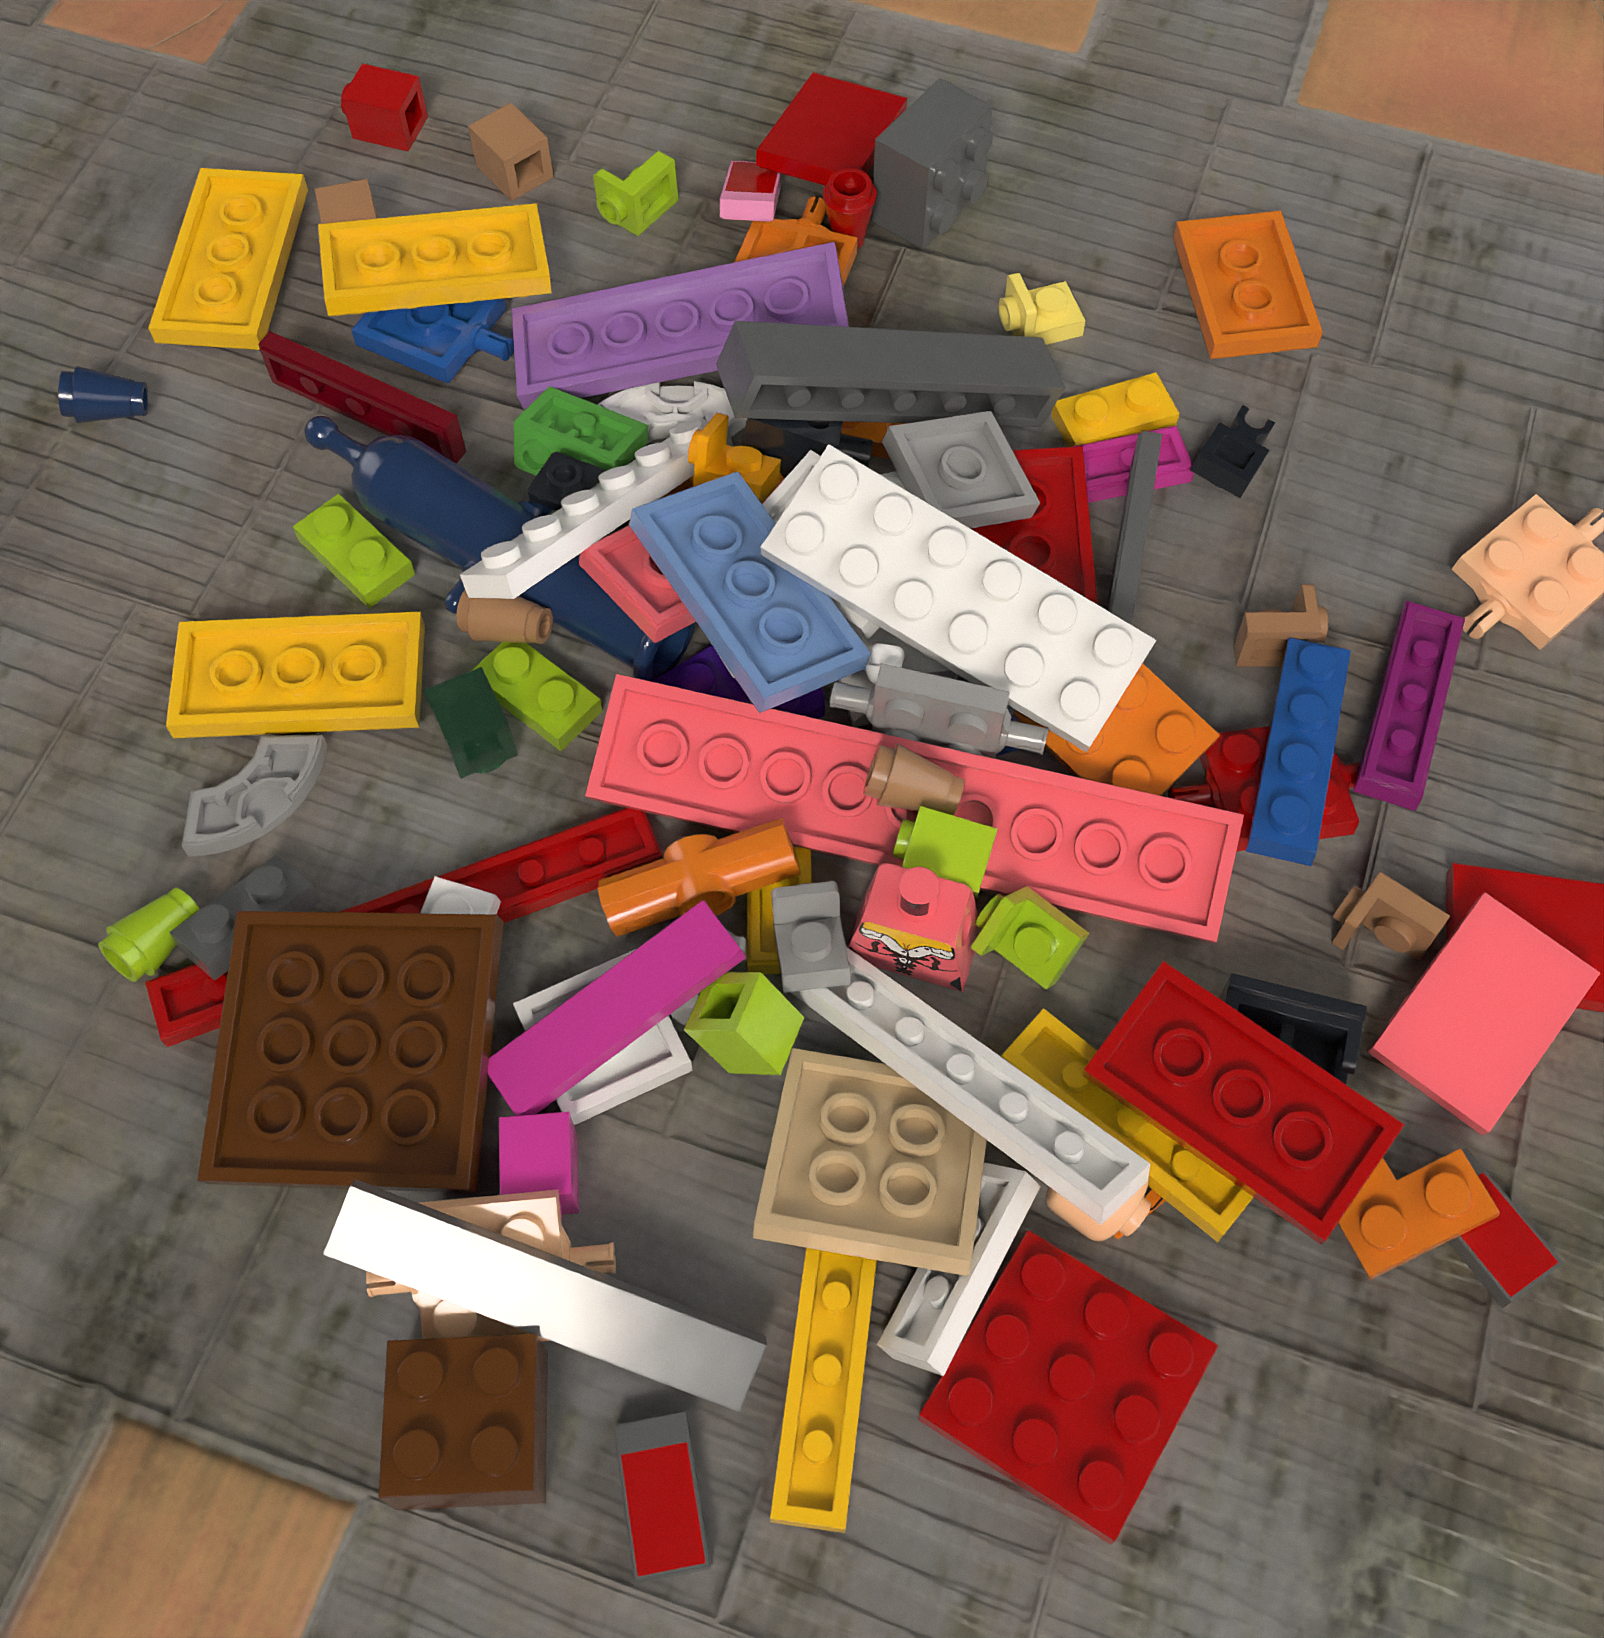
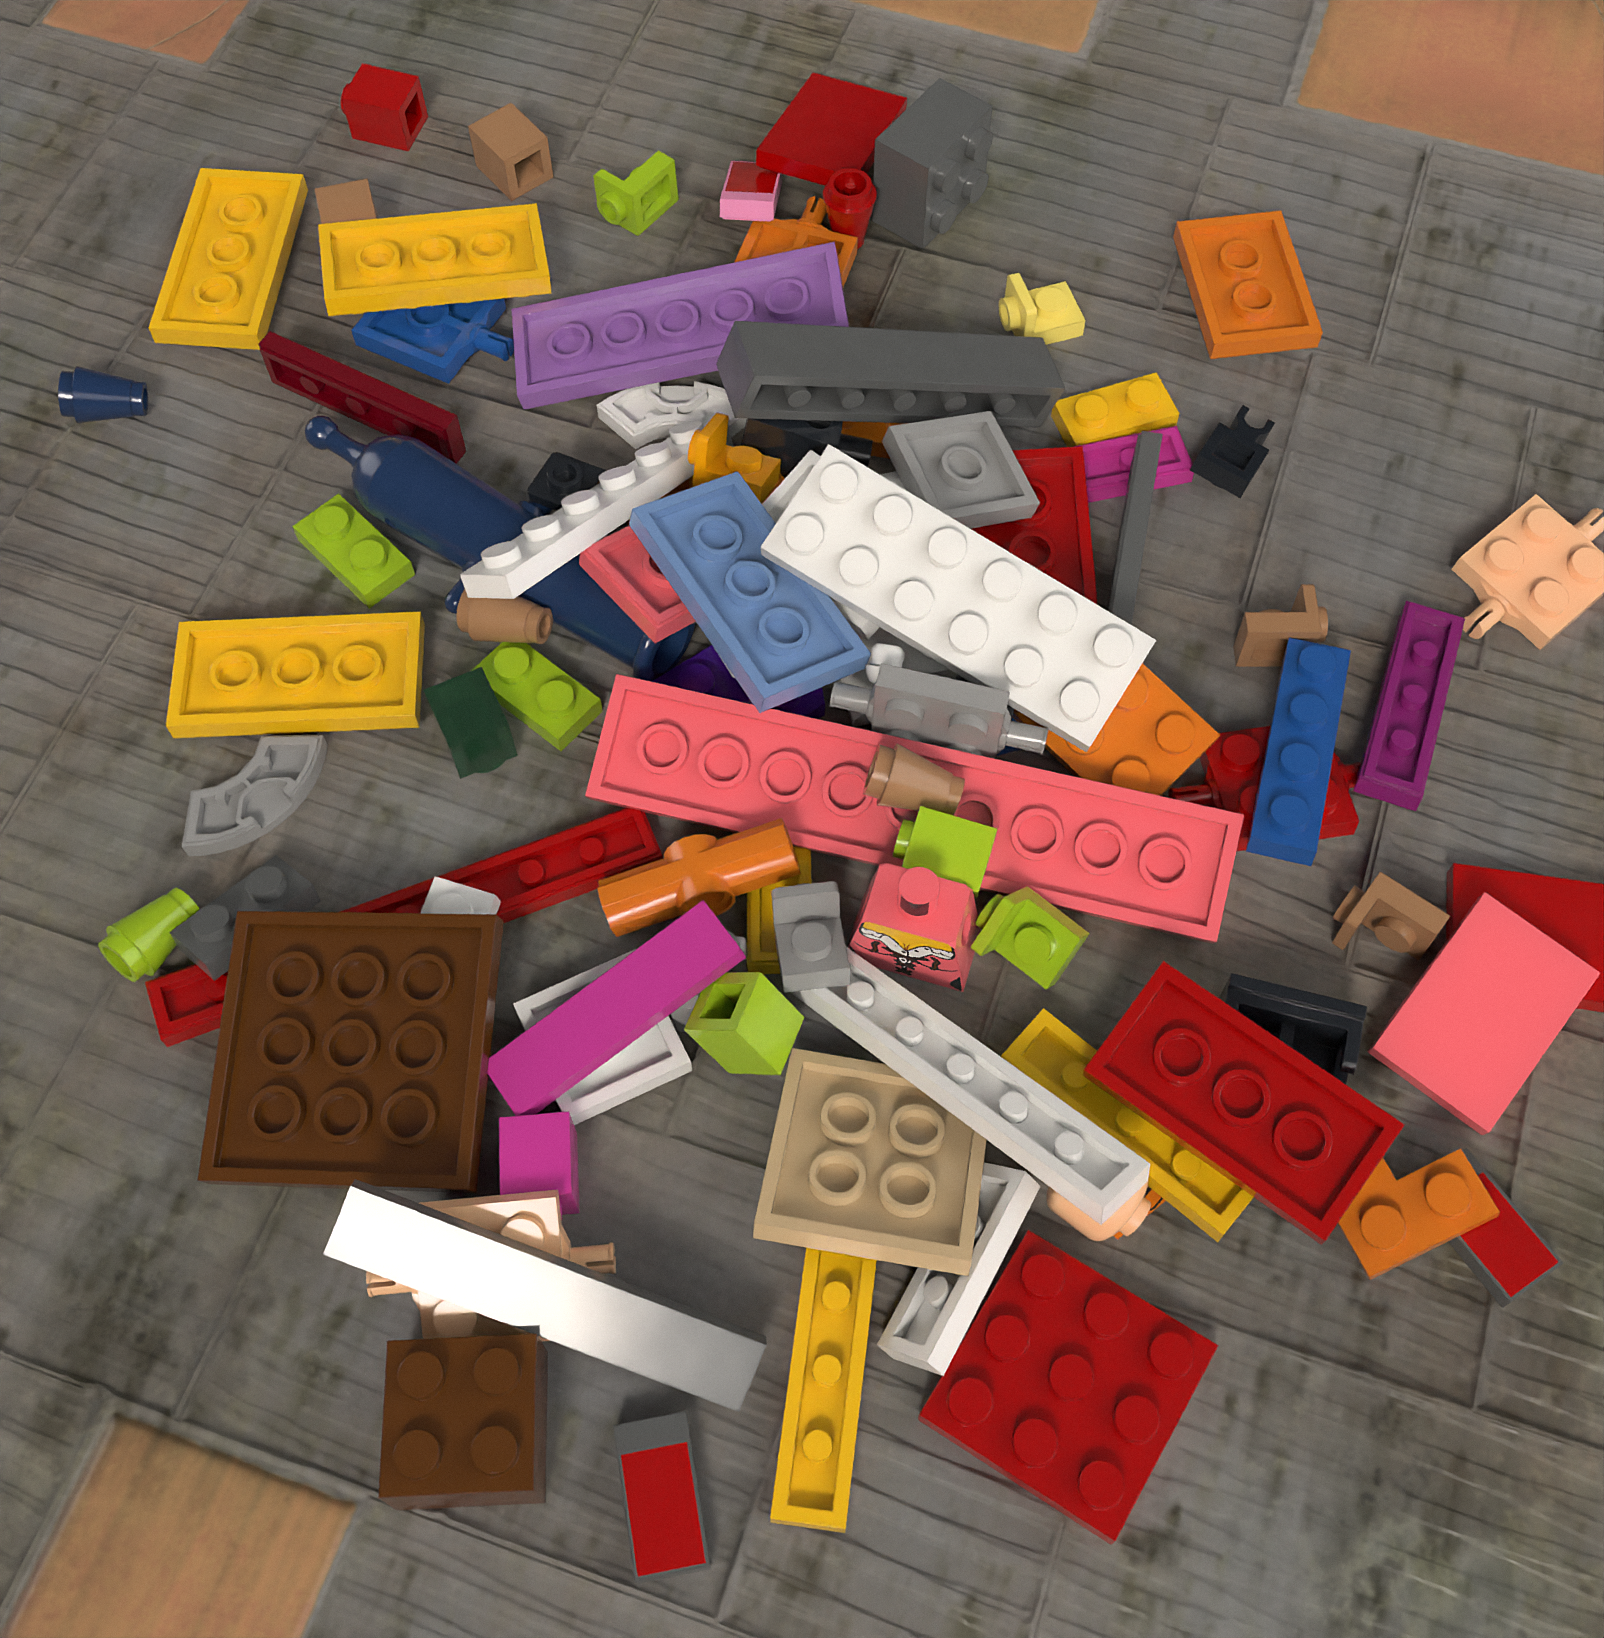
(576, 429): bright green bracket -> none

